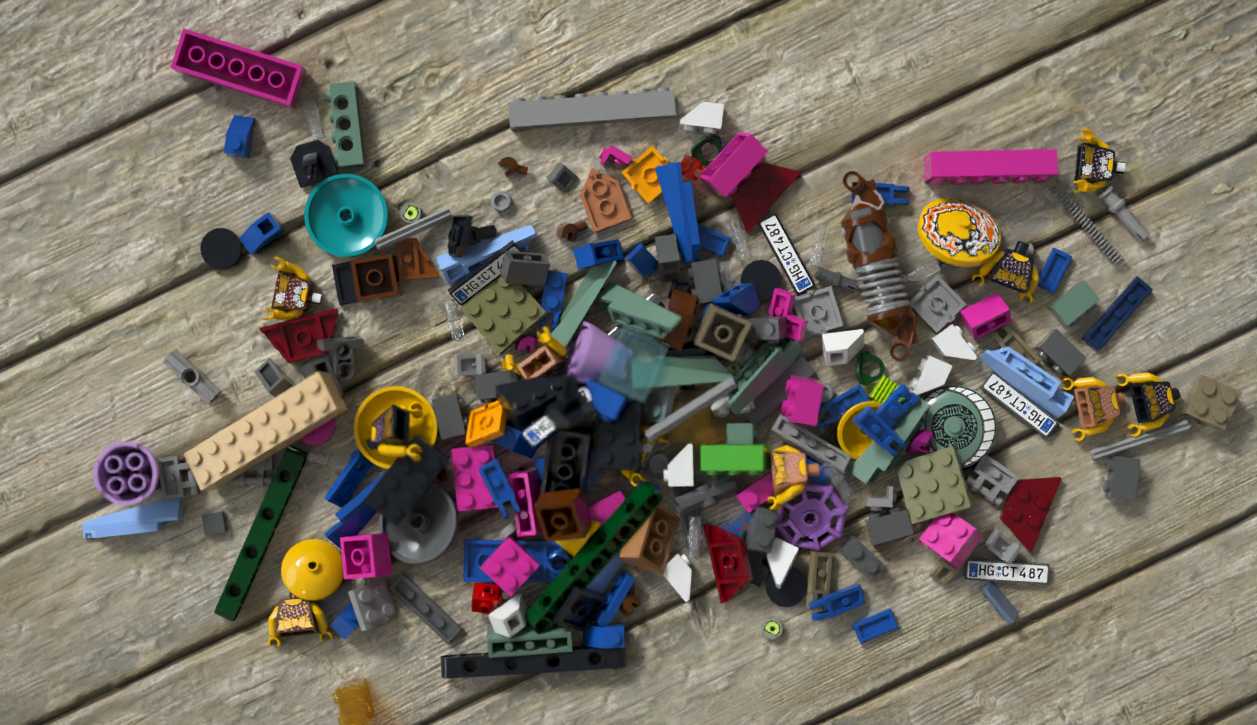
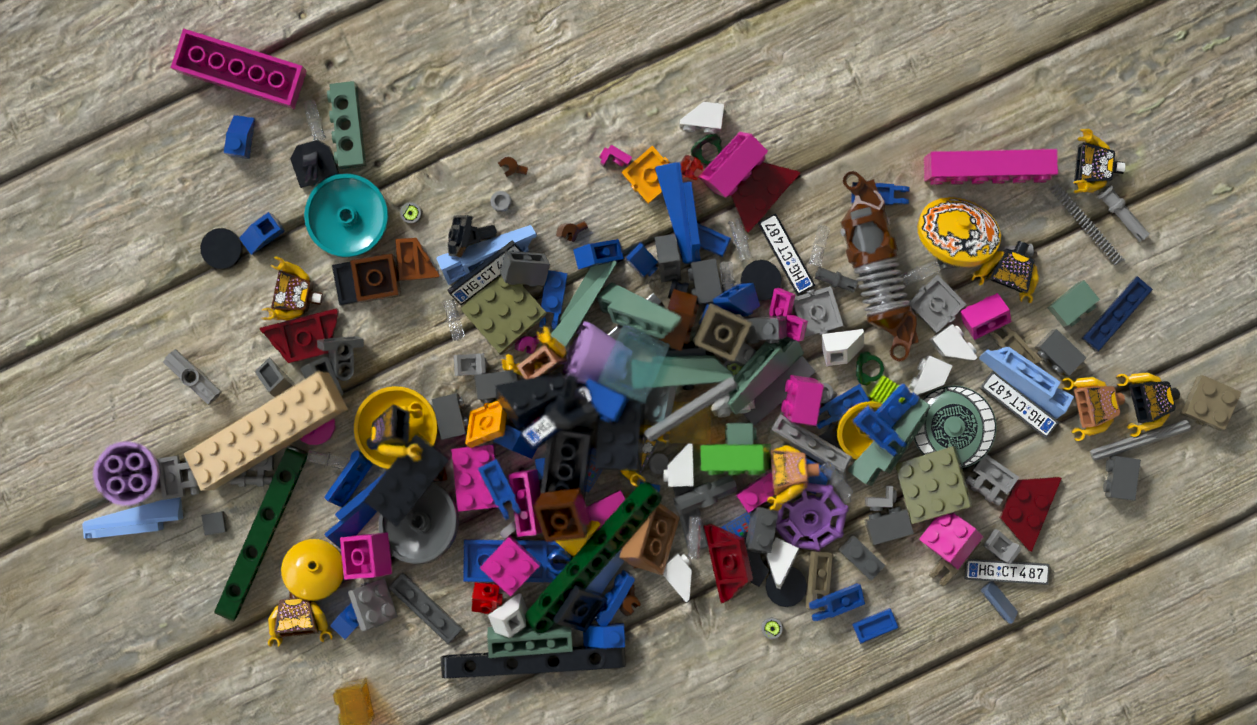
(413, 229): light grey axle -> none
(562, 177): dark grey slope -> none
(592, 109): light grey brick -> none
(604, 202): nougat tile -> none
(921, 442): magenta piece -> none
(1053, 270): blue tile -> none

